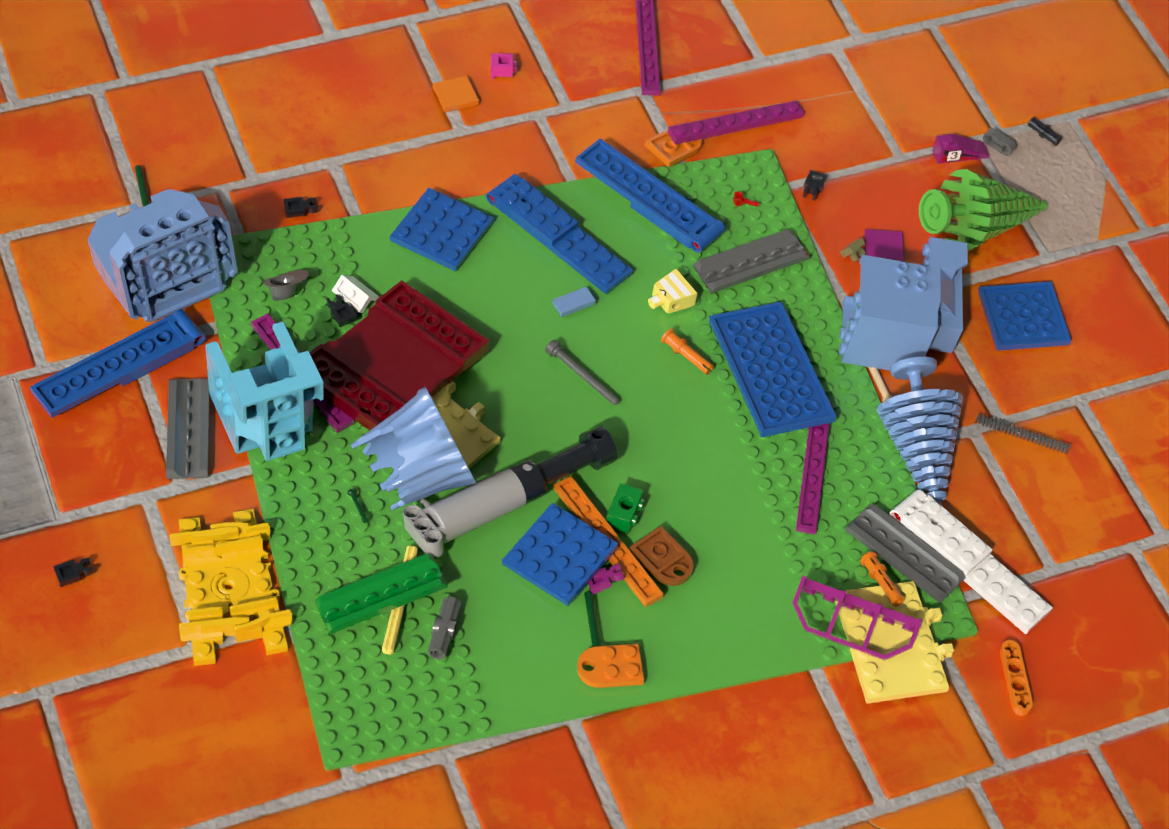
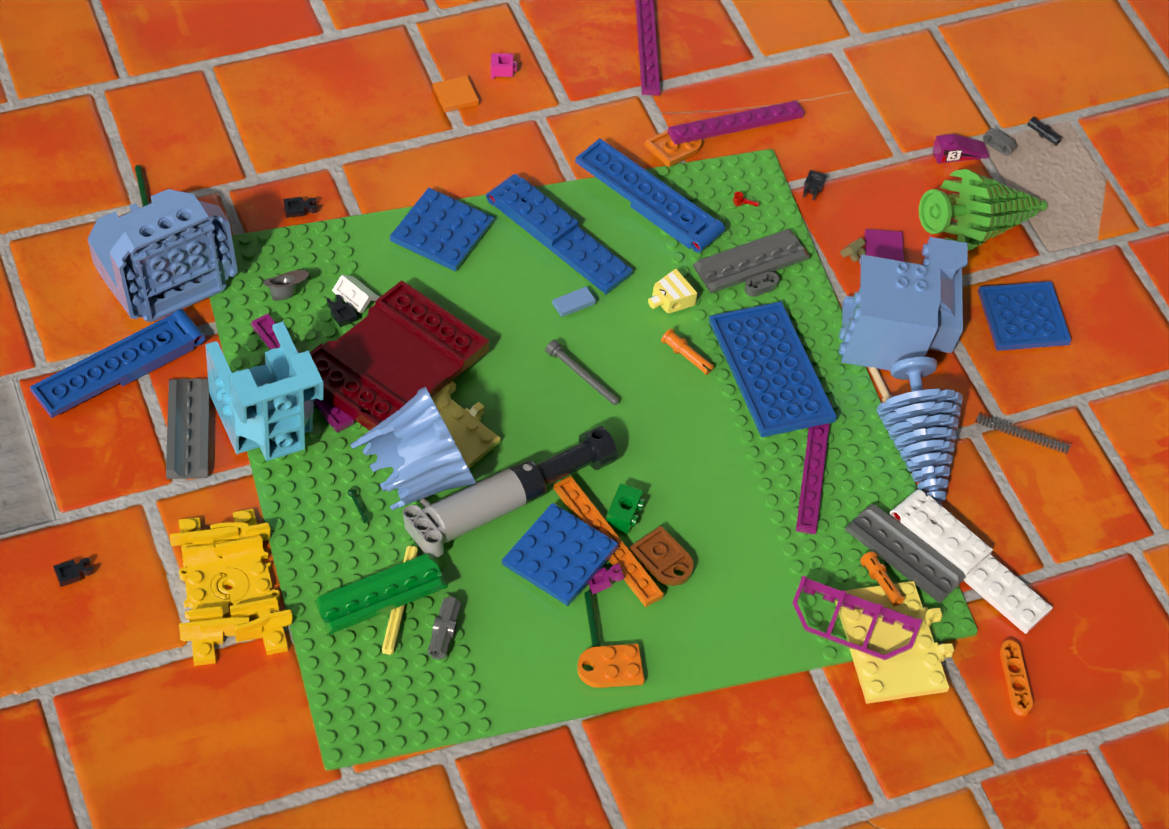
(760, 281): none -> dark grey beam

